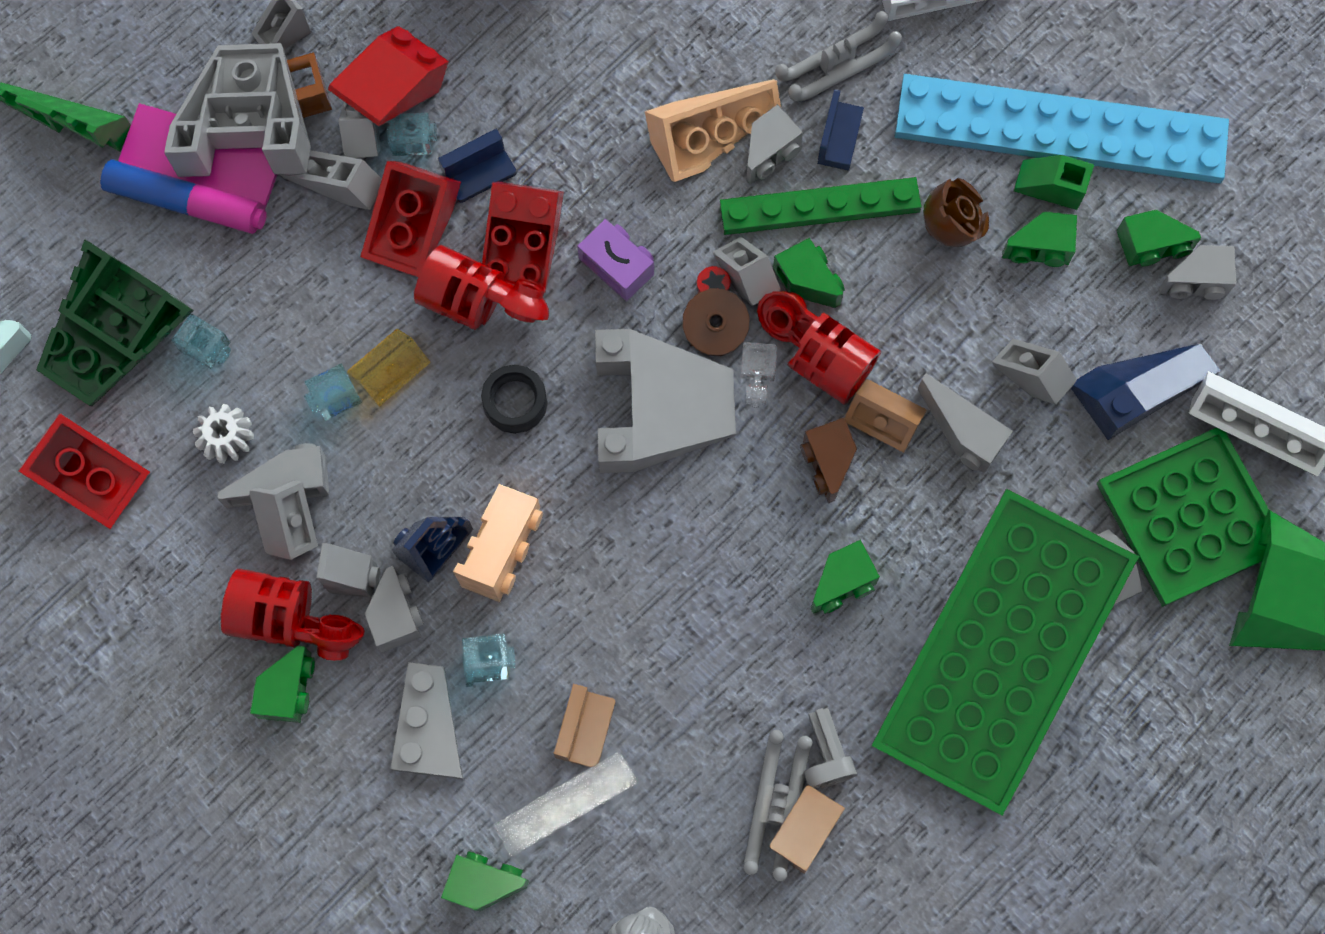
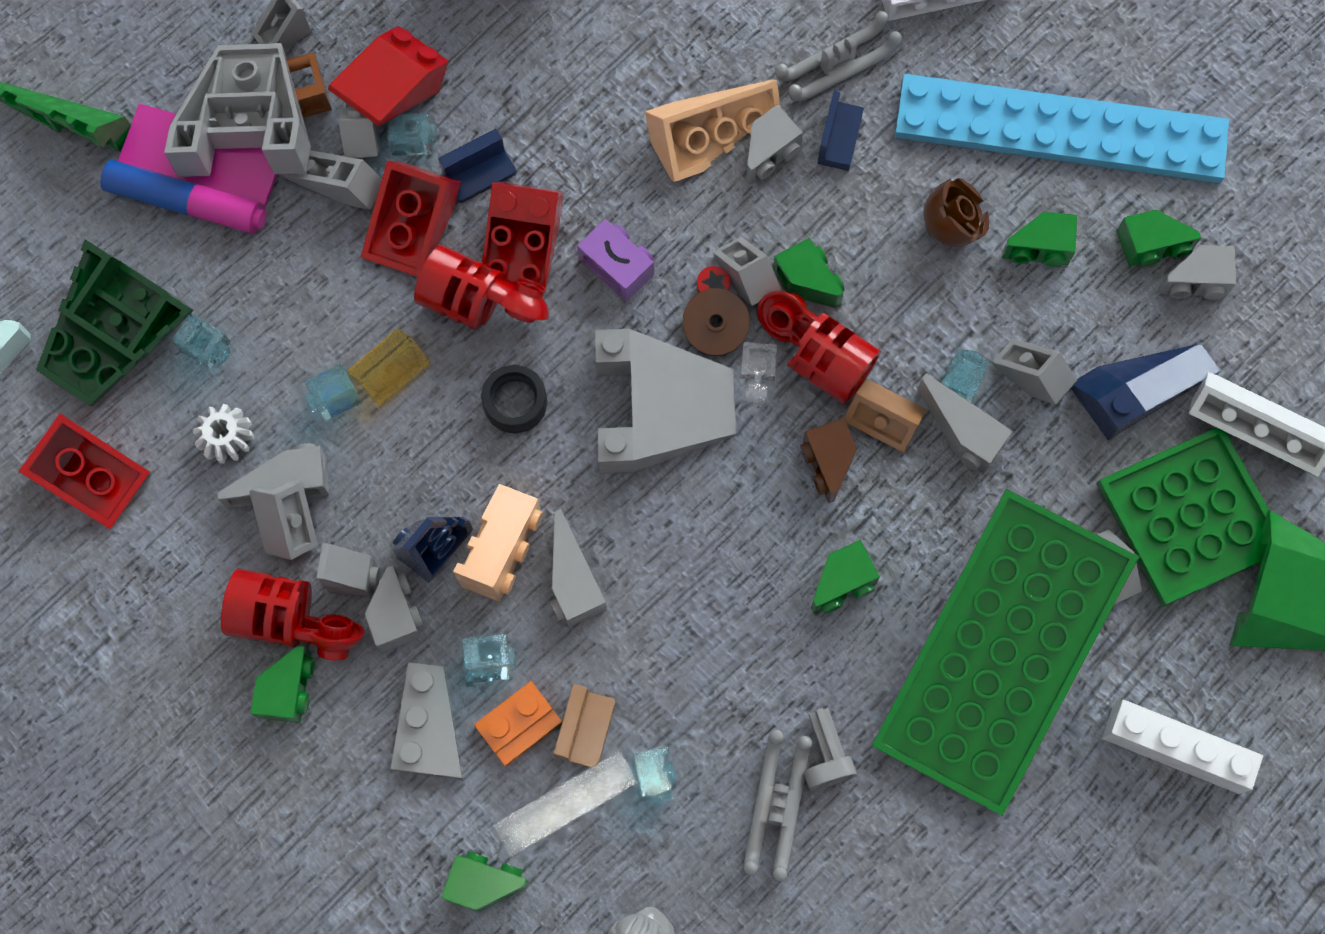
(518, 723): none -> orange plate
(572, 580): none -> light grey slope
(655, 775): none -> clear light blue brick
(806, 828): panel -> none
(820, 206): green plate -> none
(966, 373): none -> clear light blue brick
(1055, 179): green slope -> none
(1182, 747): none -> white brick

